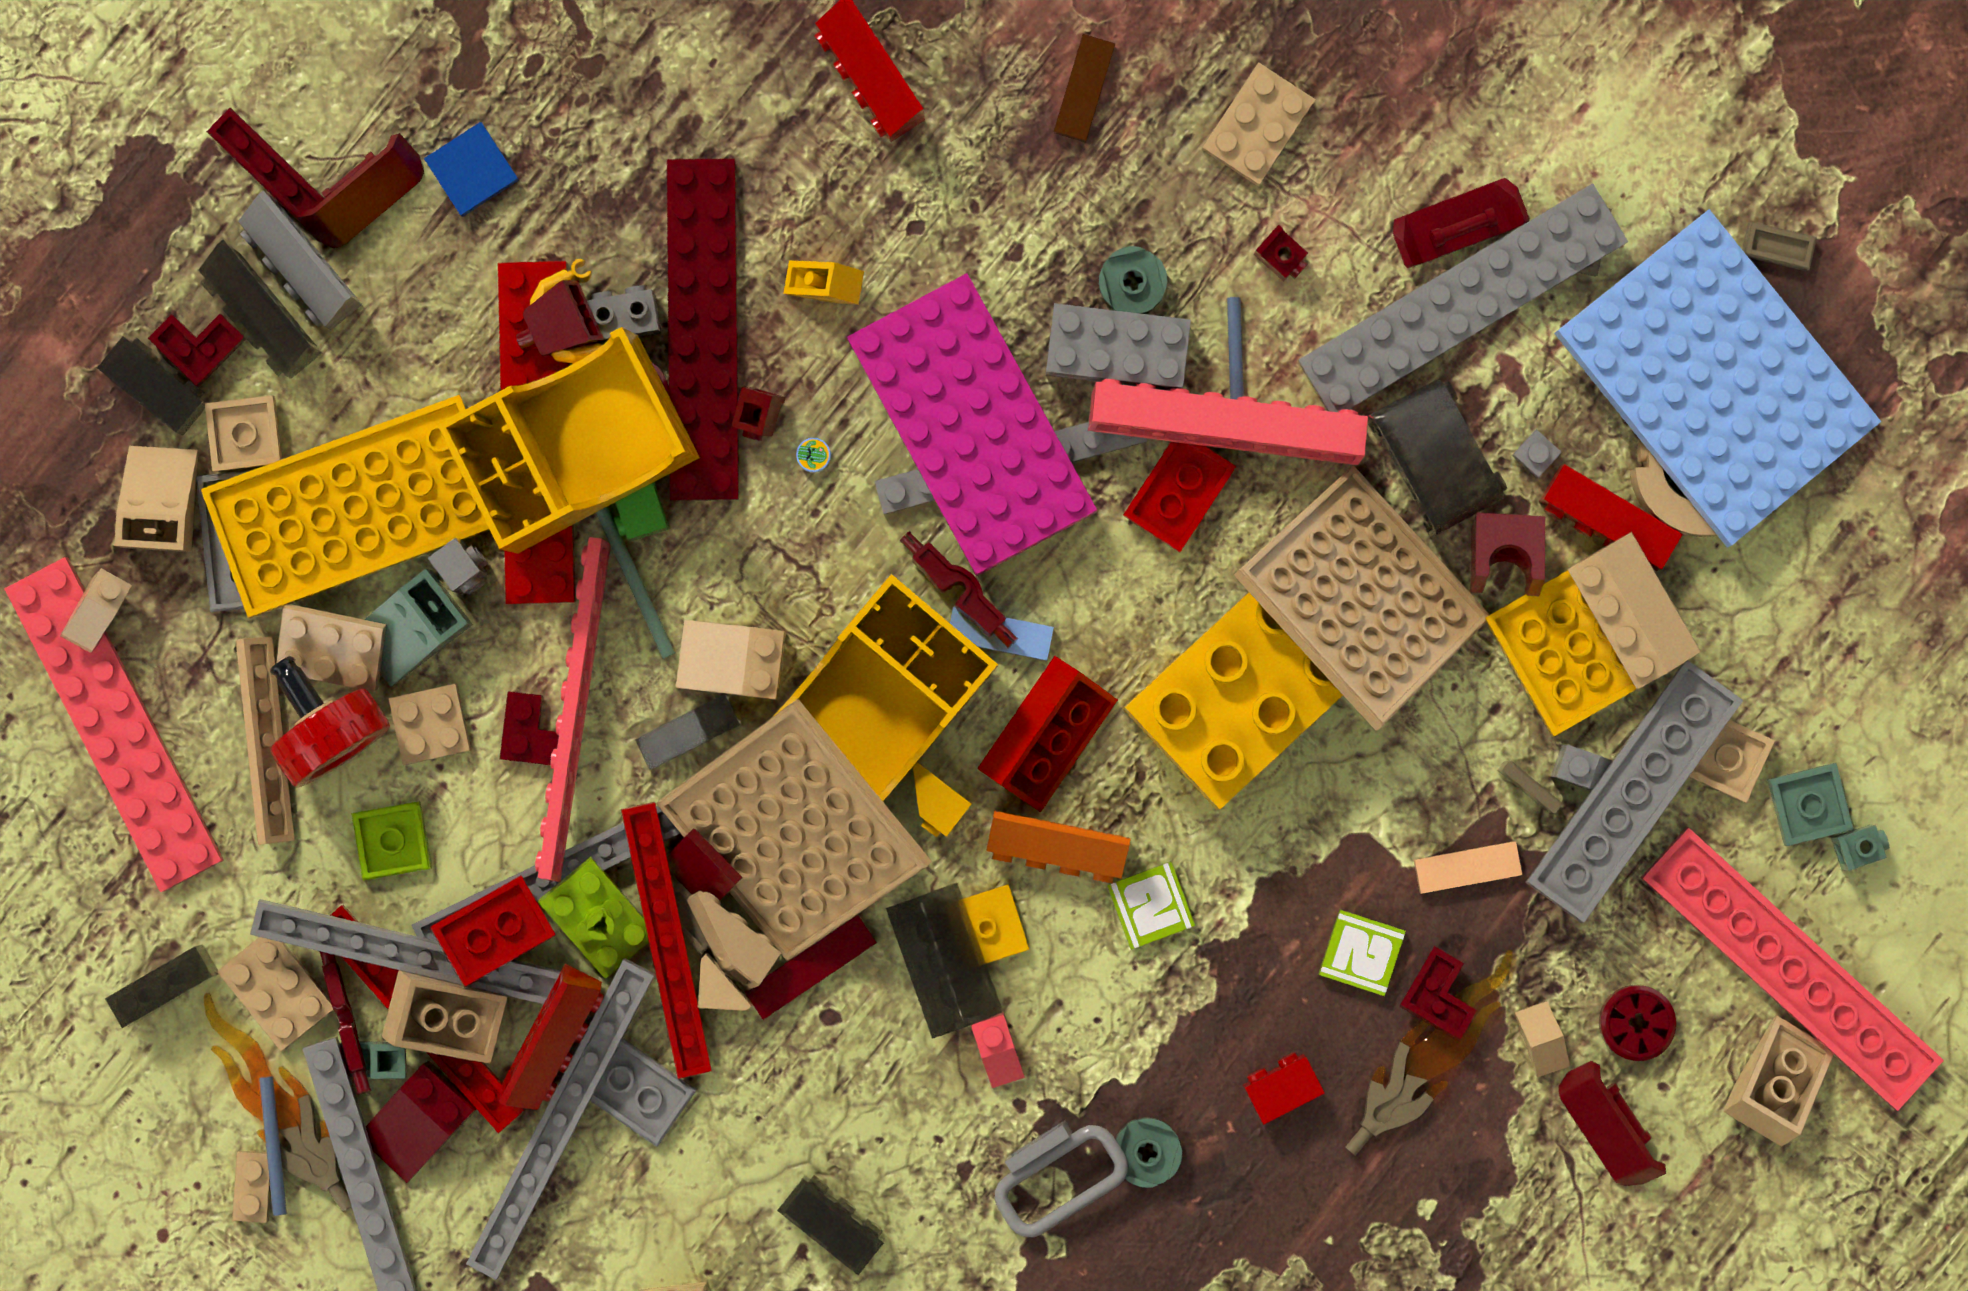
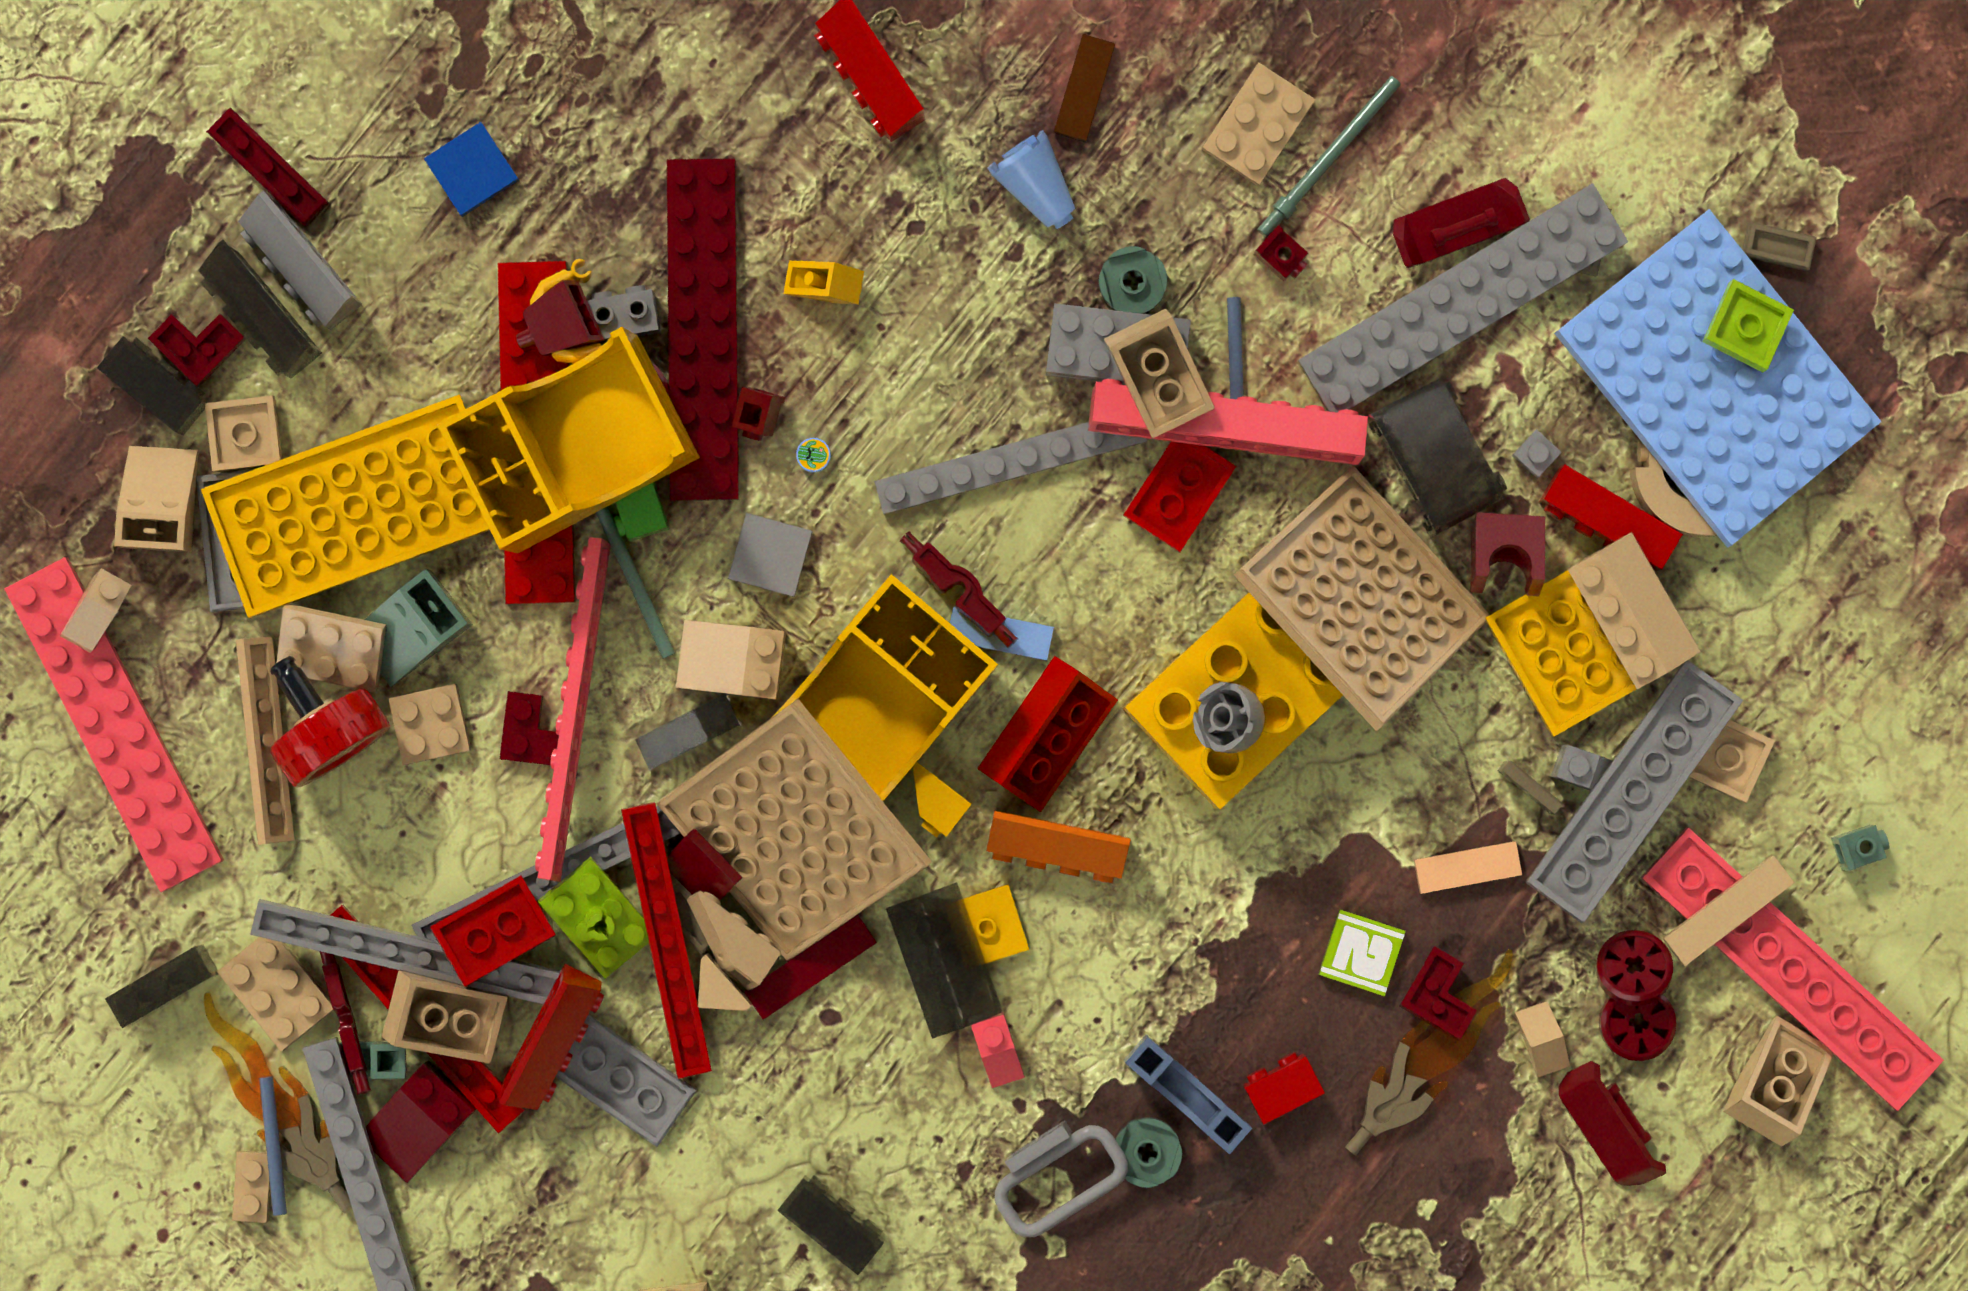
(364, 193): dark red piece -> none
(391, 840): lime tile -> none
(460, 566): light grey brick -> none
(560, 1119): light grey plate -> none
(770, 554): none -> light grey tile
(972, 424): dark pink plate -> none
(1036, 180): none -> light blue cone
(1151, 905): tile -> none
(1159, 373): none -> tan slope
(1188, 1094): none -> sand blue arch
(1228, 718): none -> light grey cylinder
(1286, 205): none -> sand green bar
(1639, 987): none -> dark red wheel
(1728, 910): none -> tan tile
(1748, 325): none -> lime plate
(1810, 804): sand green plate -> none

